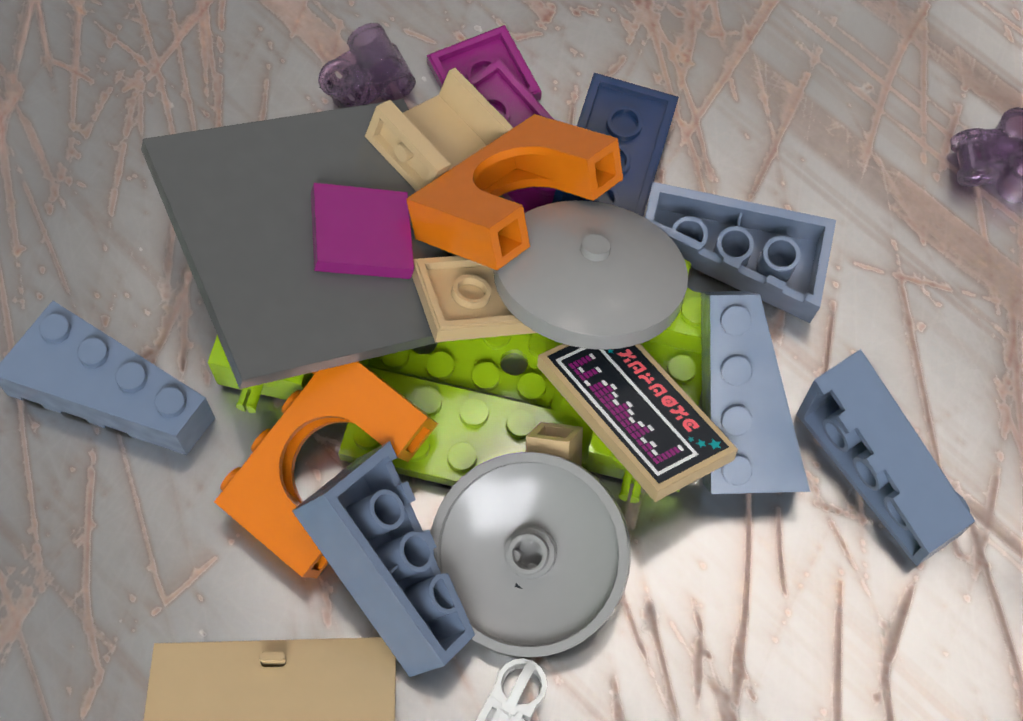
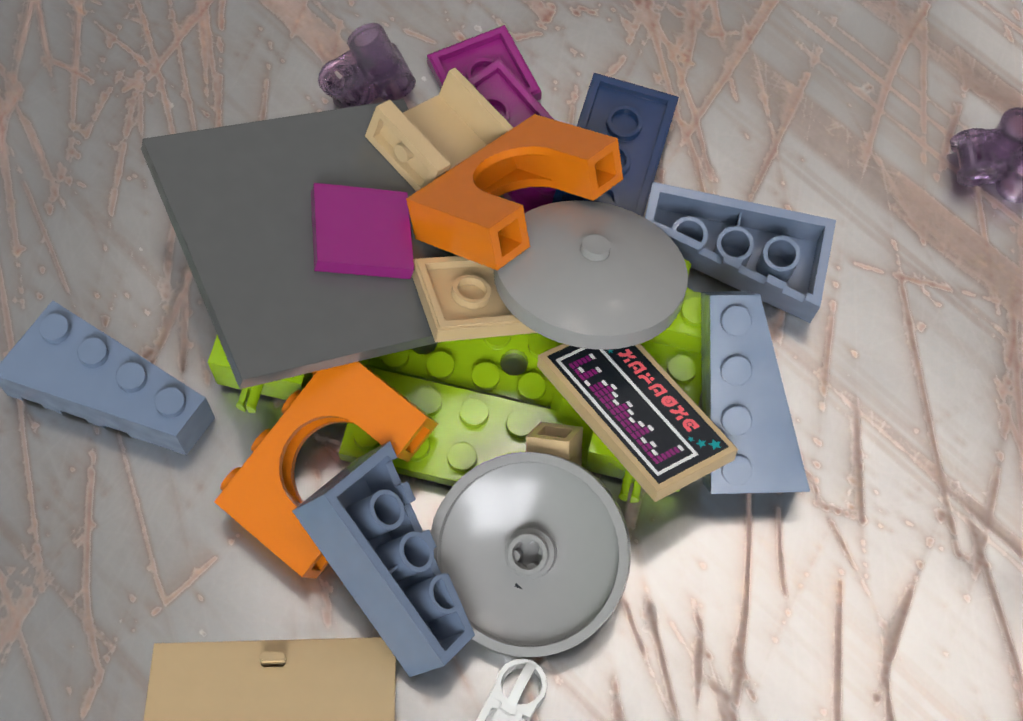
(884, 457): sand blue wedge -> none

